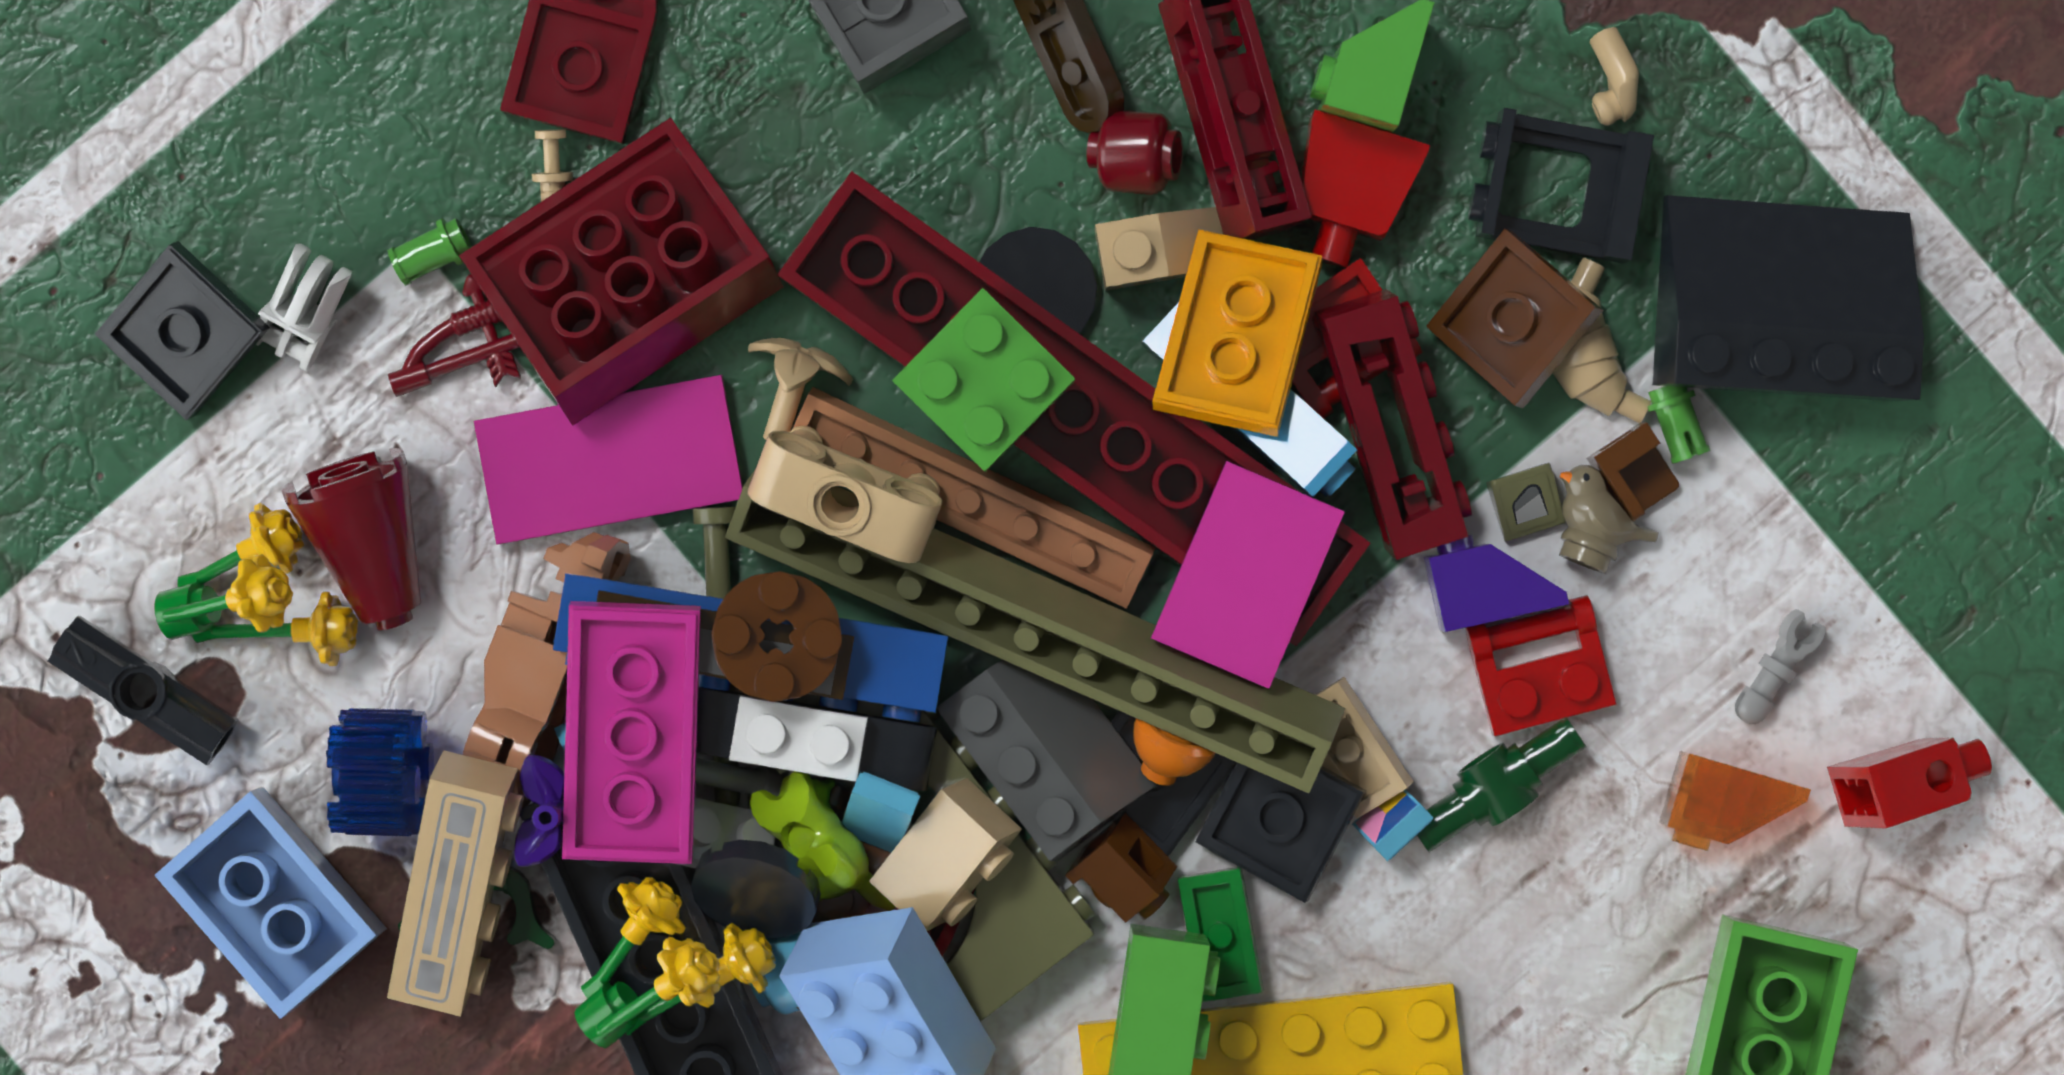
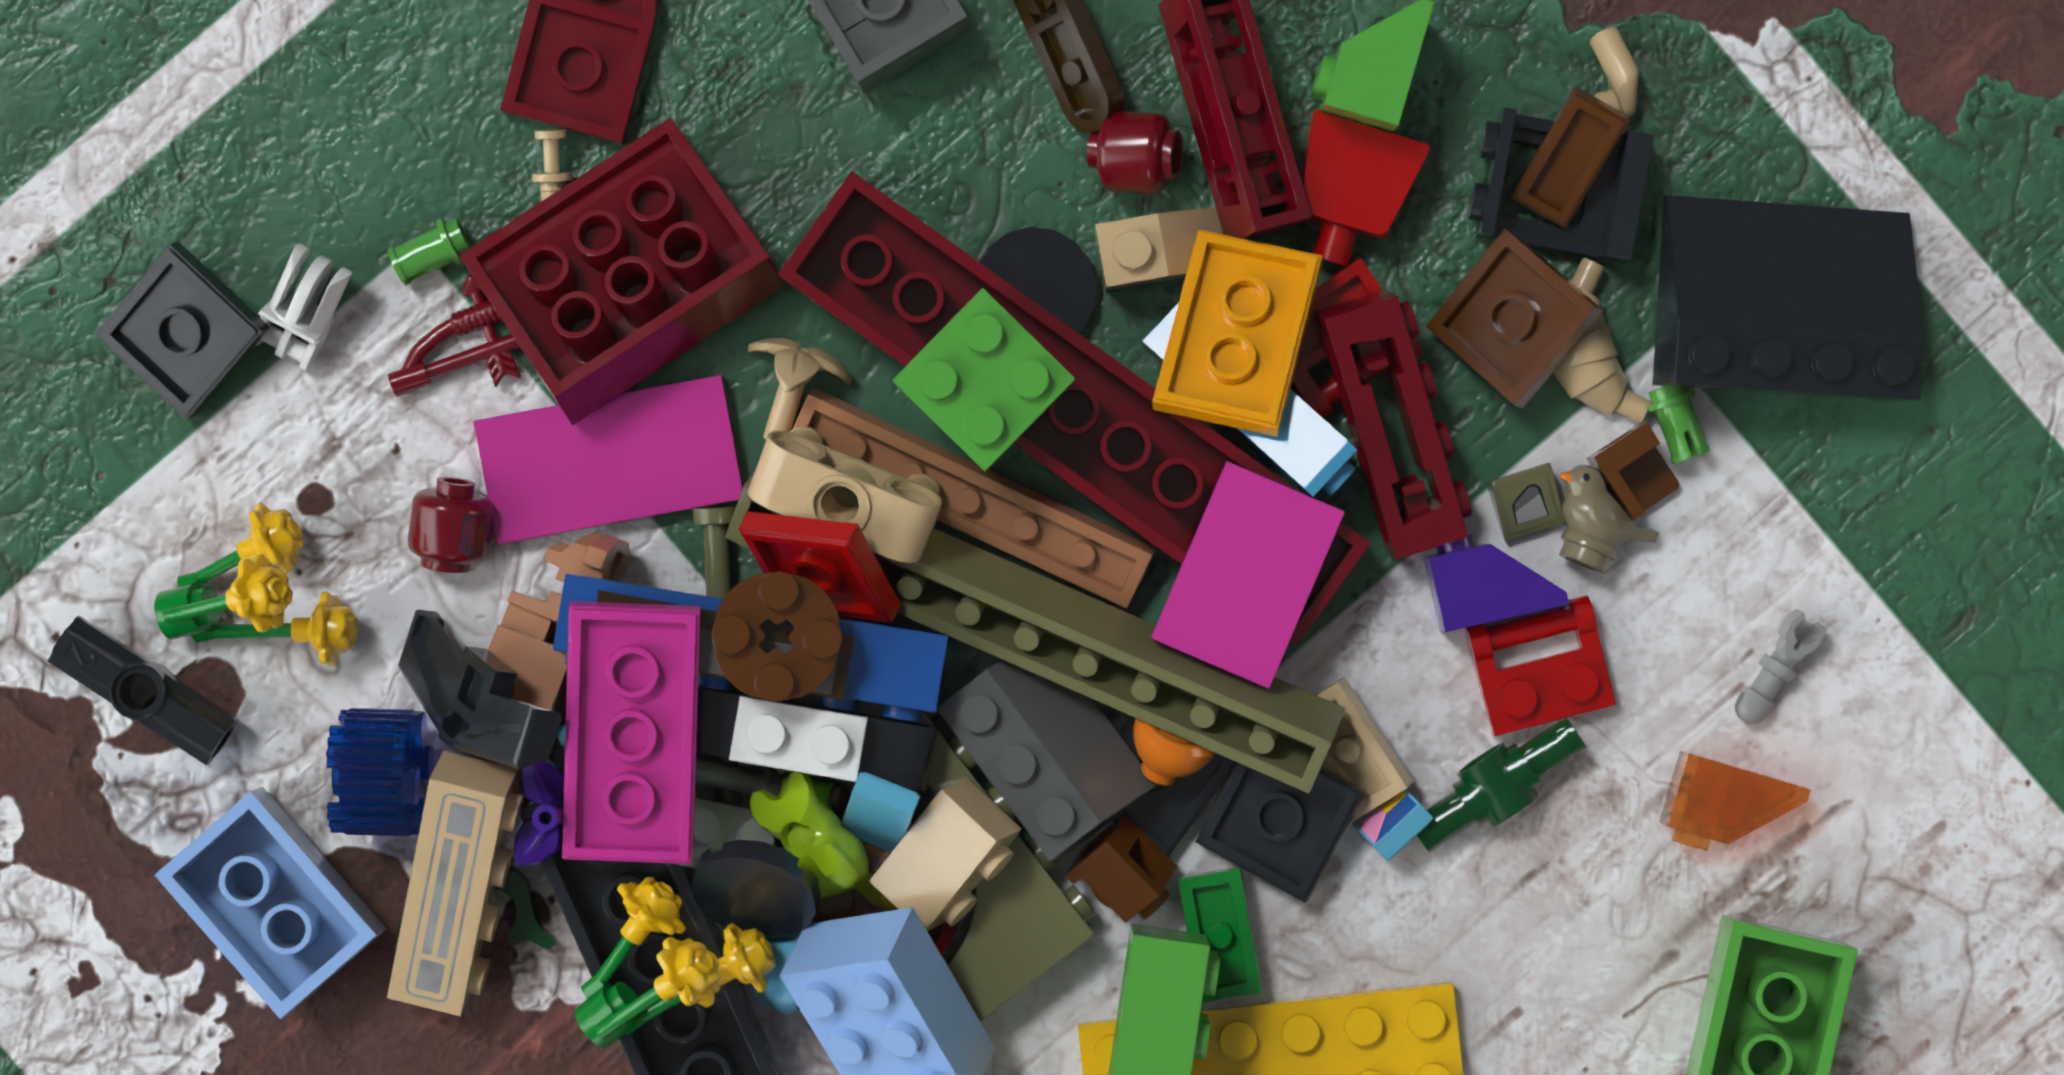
(364, 533): dark red cone -> none
(450, 525): none -> dark red head
(473, 698): none -> black plate
(827, 554): none -> red tile
(1570, 157): none -> reddish brown tile
(1907, 781): red torso -> none

